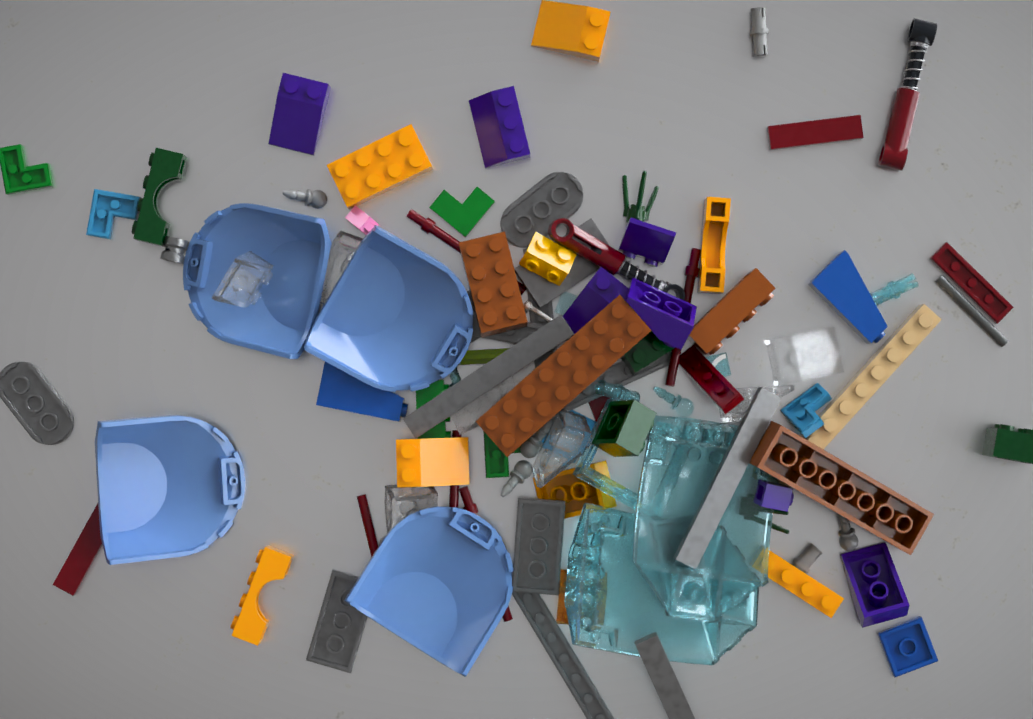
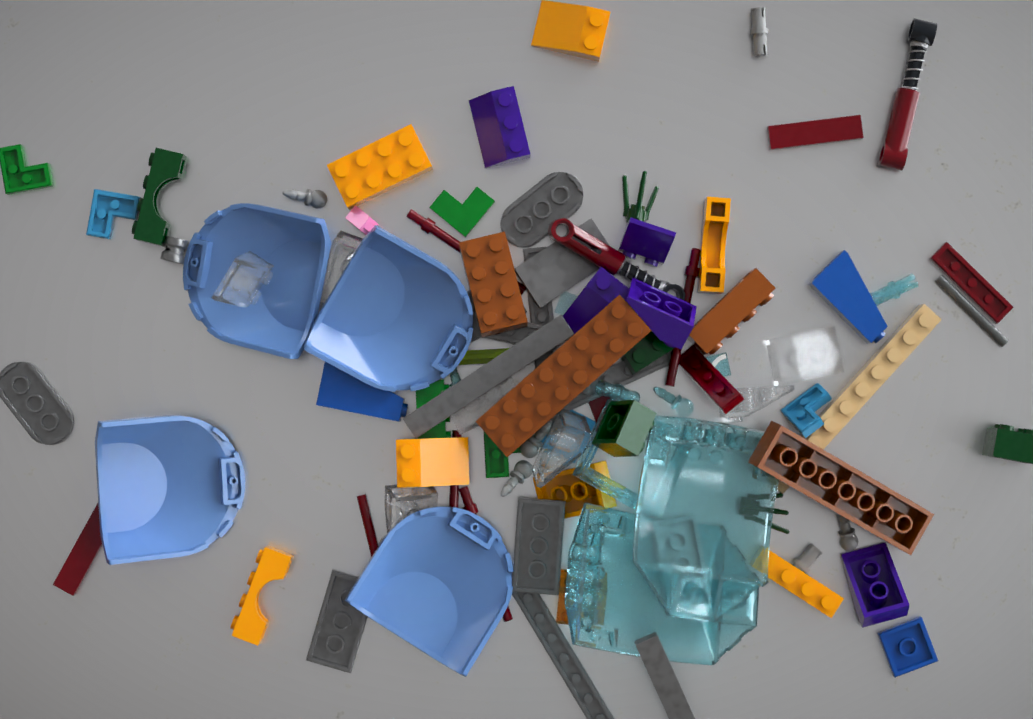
(299, 113): dark purple slope -> none
(529, 306): white hinge -> none
(548, 259): yellow bracket -> none
(727, 477): flat silver tile -> none
(773, 495): dark purple brick -> none

